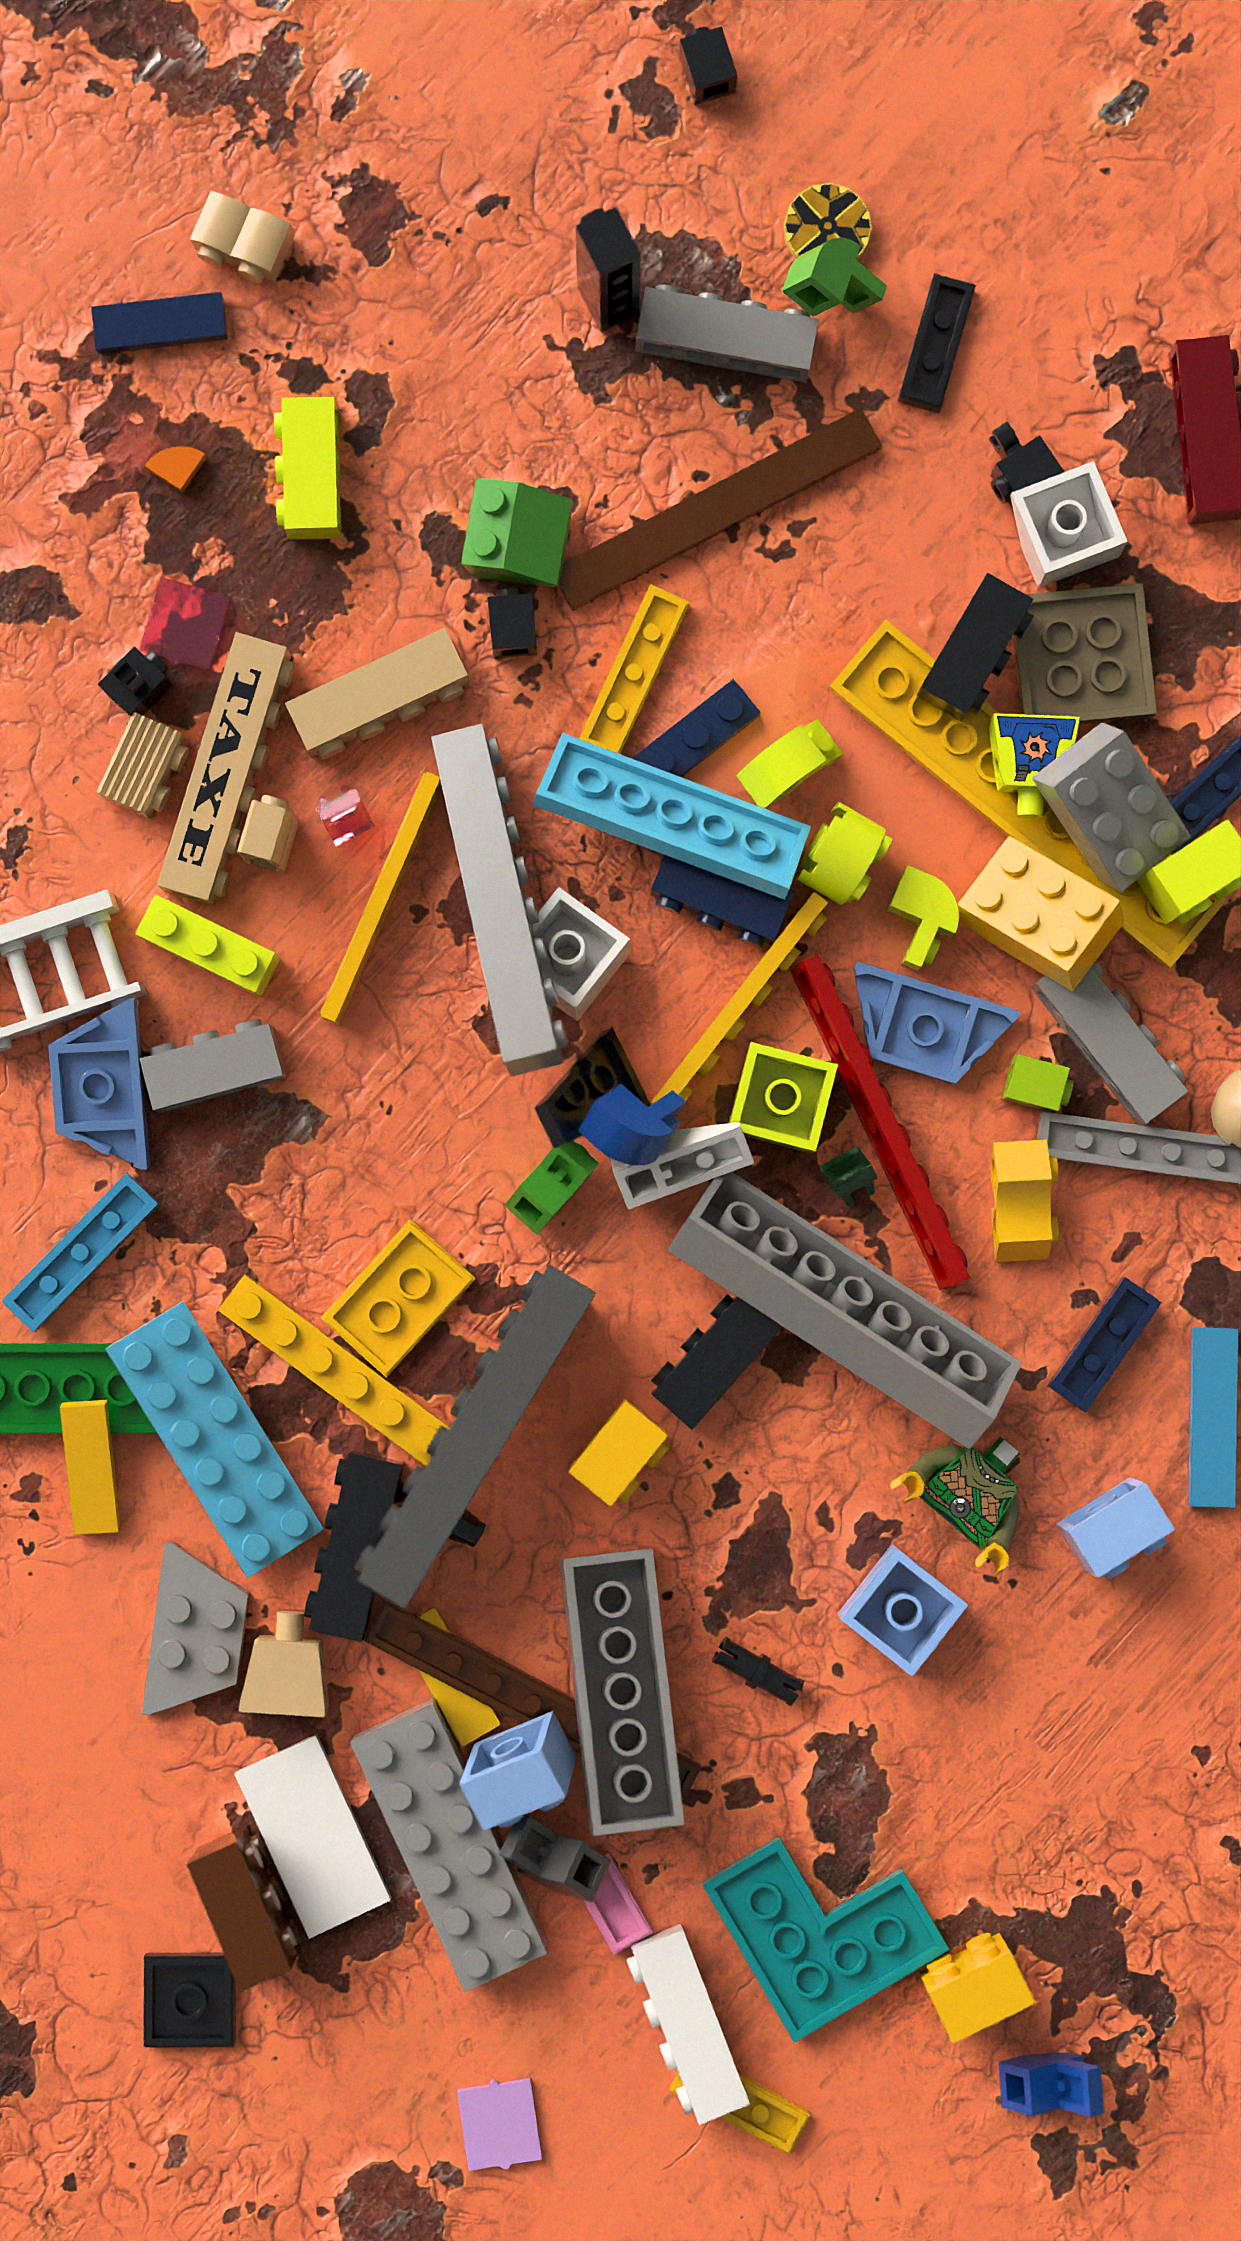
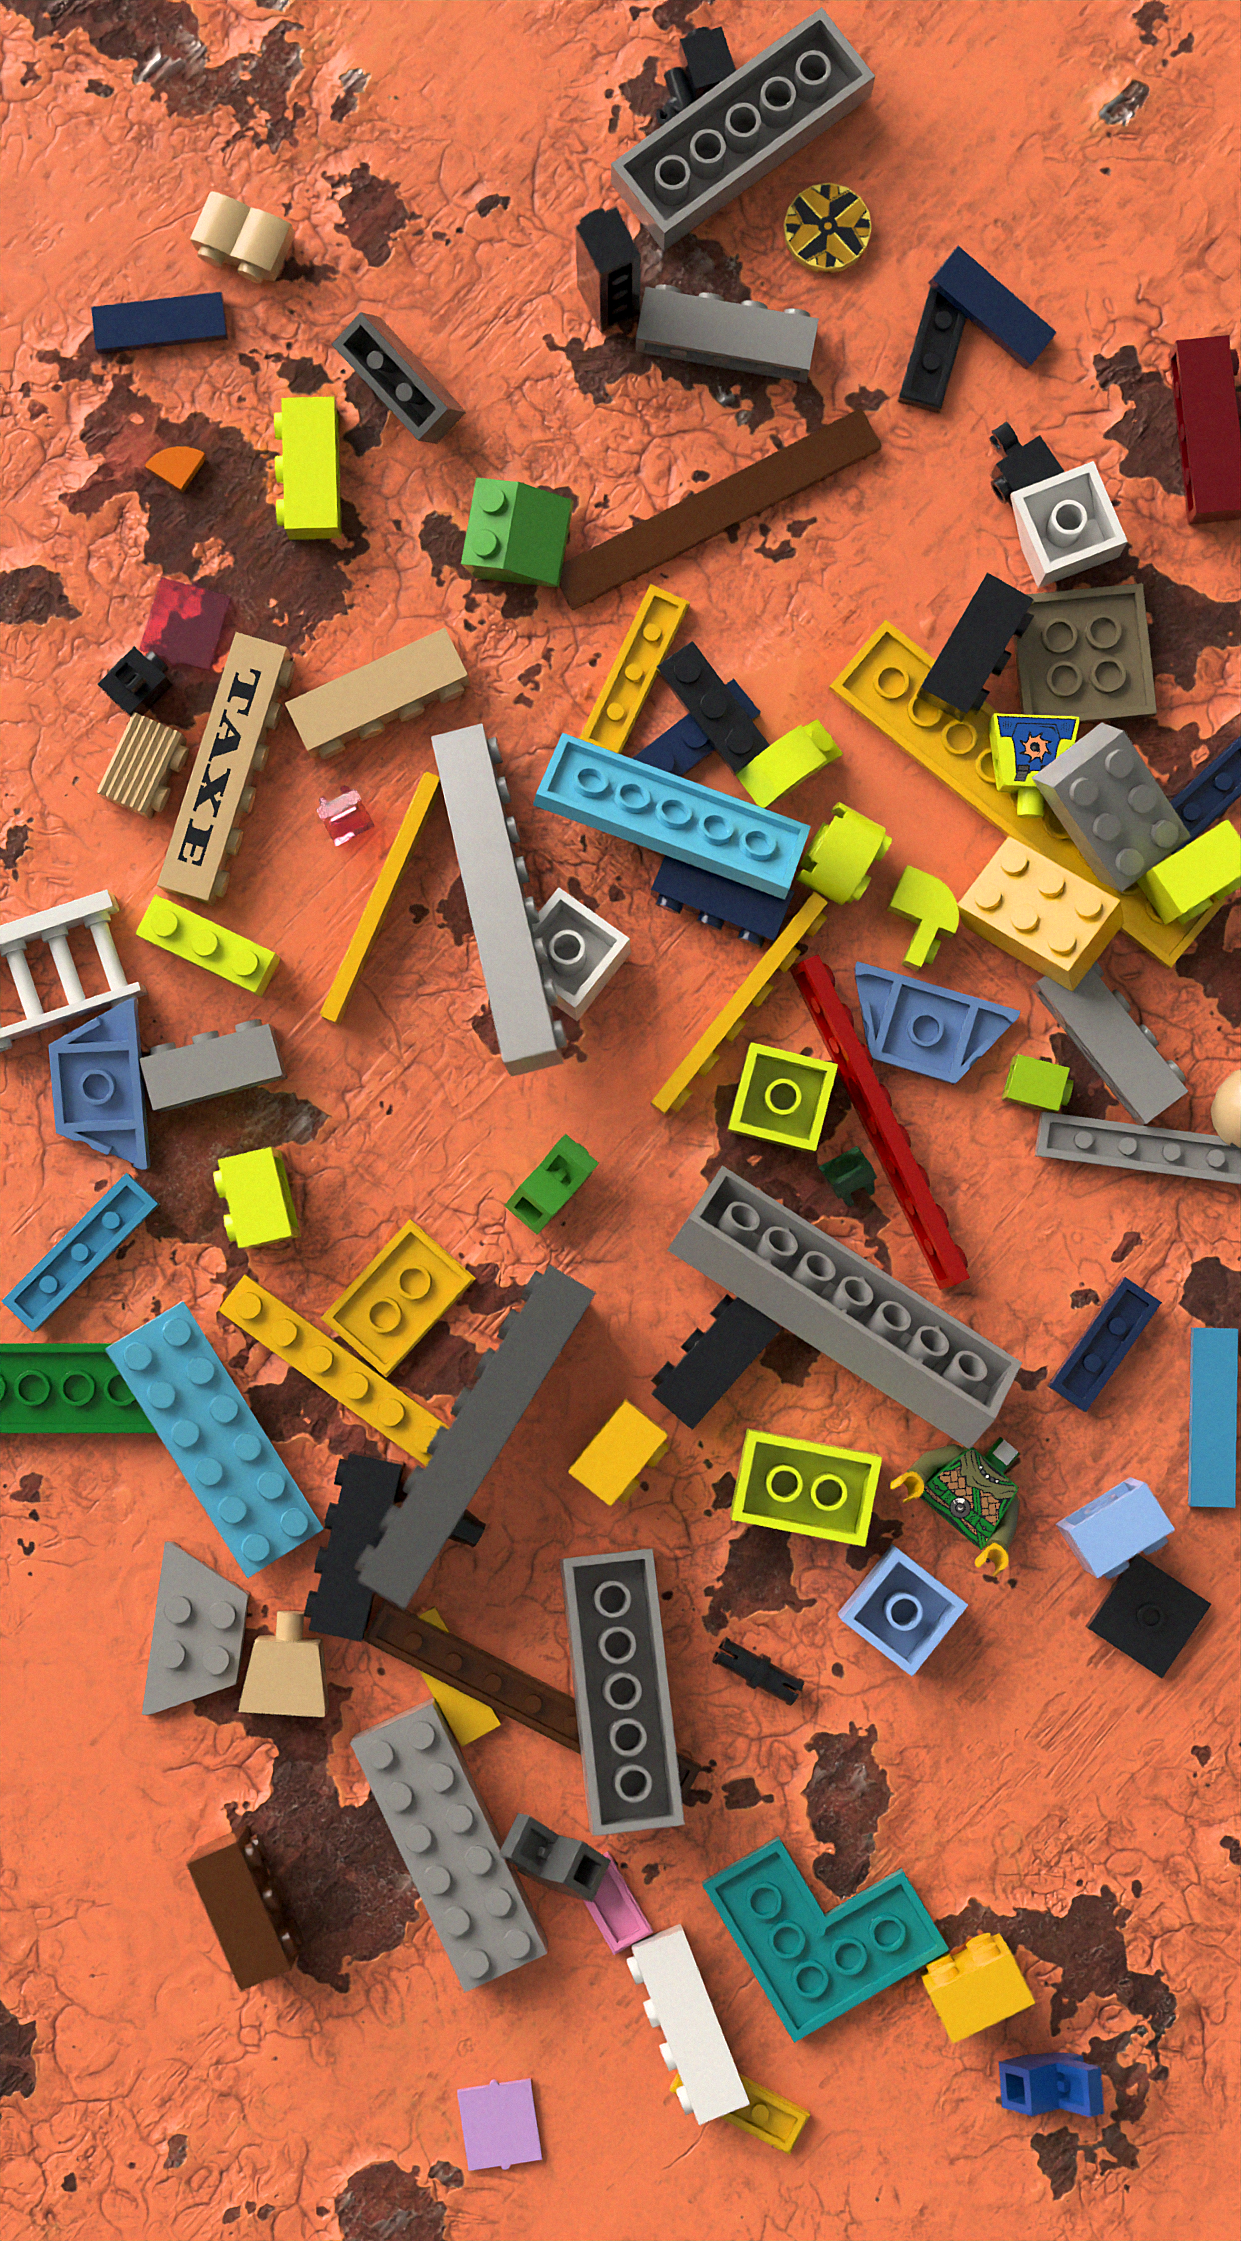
(90, 1467): yellow tile -> none
(189, 2000): black tile -> none
(257, 1198): none -> neon yellow brick
(268, 834): tan brick -> none
(313, 1836): white tile -> none
(398, 378): none -> dark grey brick
(512, 623): black brick -> none
(519, 1771): light blue brick -> none
(587, 1080): black wing -> none
(629, 1129): blue brick -> none
(680, 95): none -> black arm
(685, 1161): white slope -> none
(712, 707): none -> black plate
(742, 129): none -> light grey brick
(805, 1487): none -> neon yellow brick
(832, 277): bright green brick -> none
(992, 307): none -> dark blue tile
(1022, 1199): yellow brick -> none
(1148, 1615): none -> black plate

